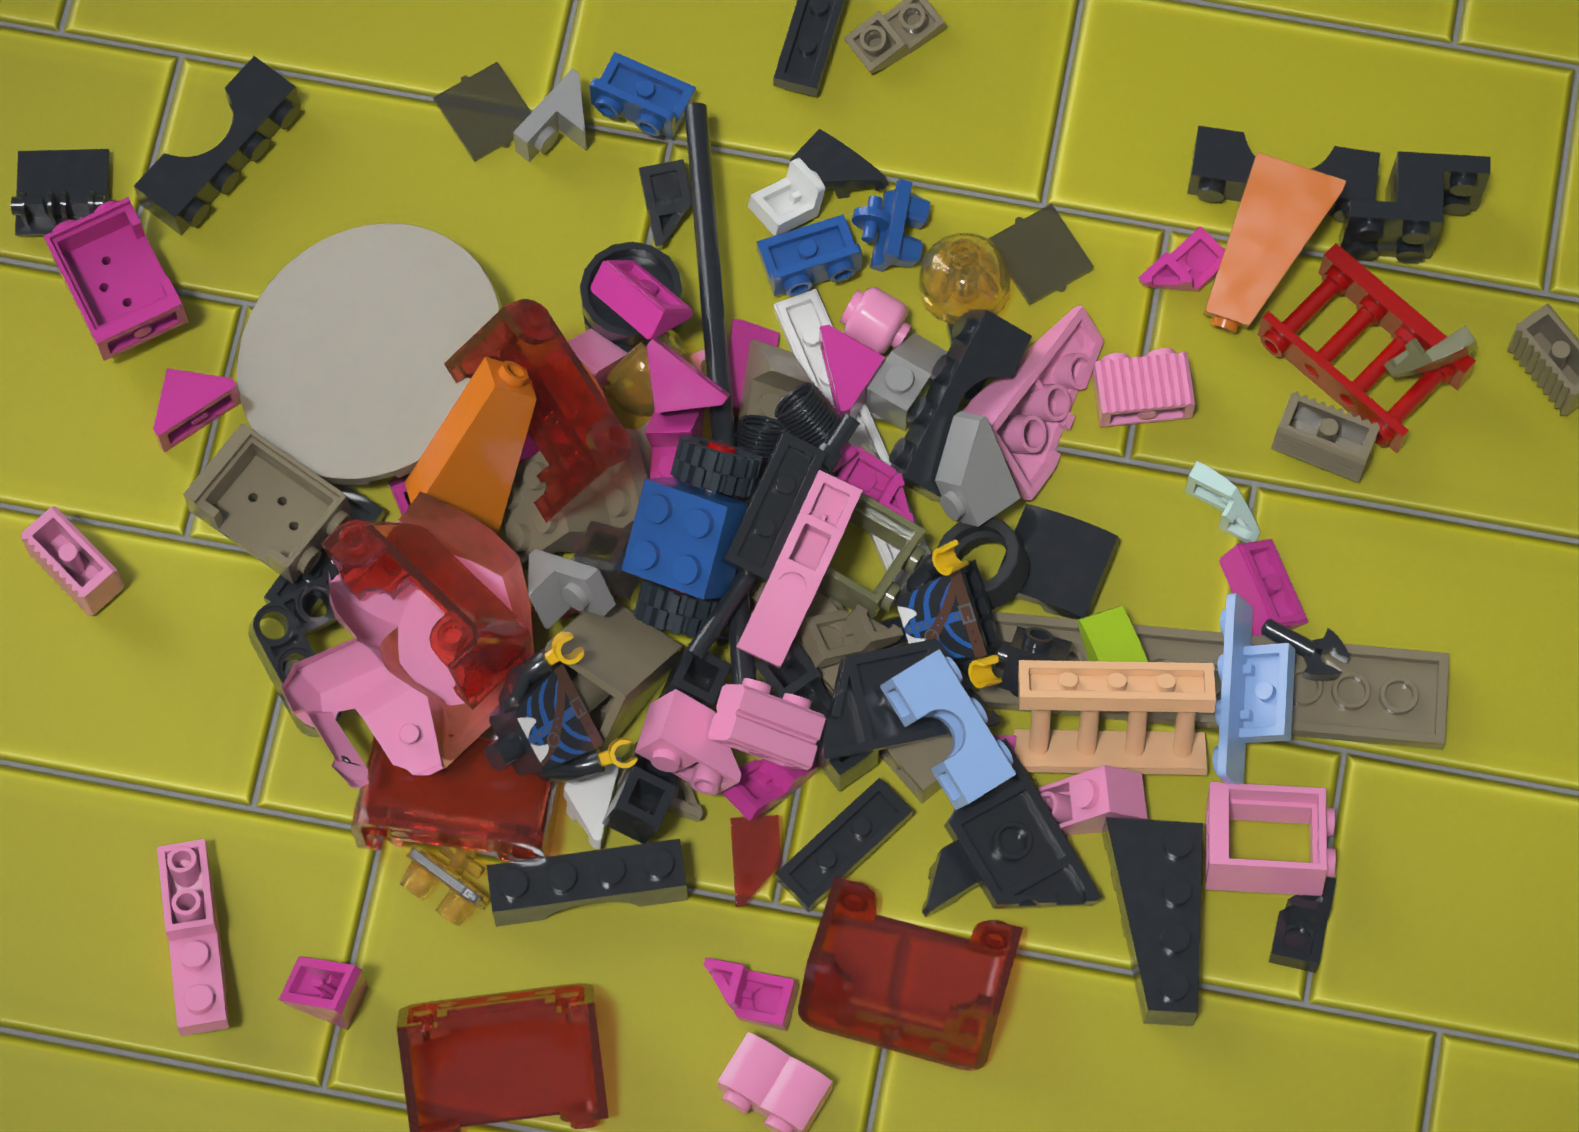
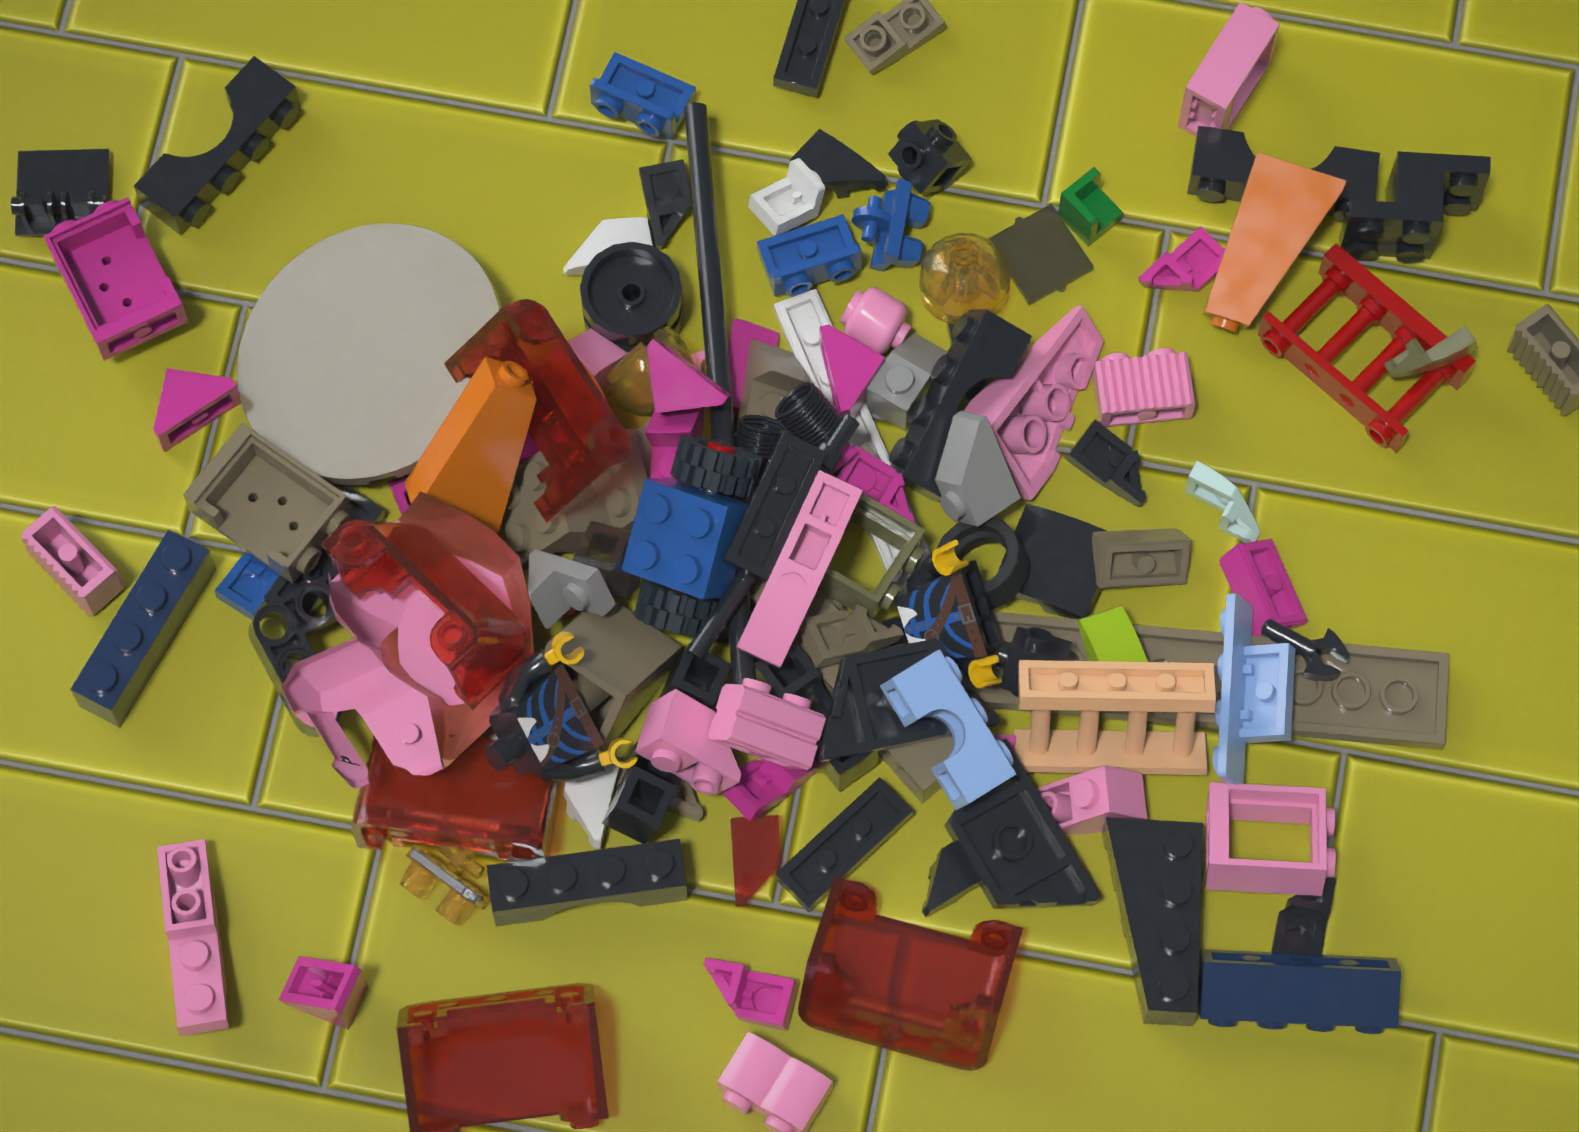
(143, 628): none -> dark blue brick
(246, 585): none -> blue slope
(483, 111): clear smoke piece -> none
(557, 112): light grey slope -> none
(605, 235): none -> white slope
(639, 297): dark pink slope -> none
(929, 155): none -> black brick
(1088, 208): none -> green panel
(1108, 462): none -> black slope
(1140, 557): none -> dark tan slope
(1229, 70): none -> bright pink window
(1298, 990): none -> dark blue brick
(1325, 436): dark tan brick -> none

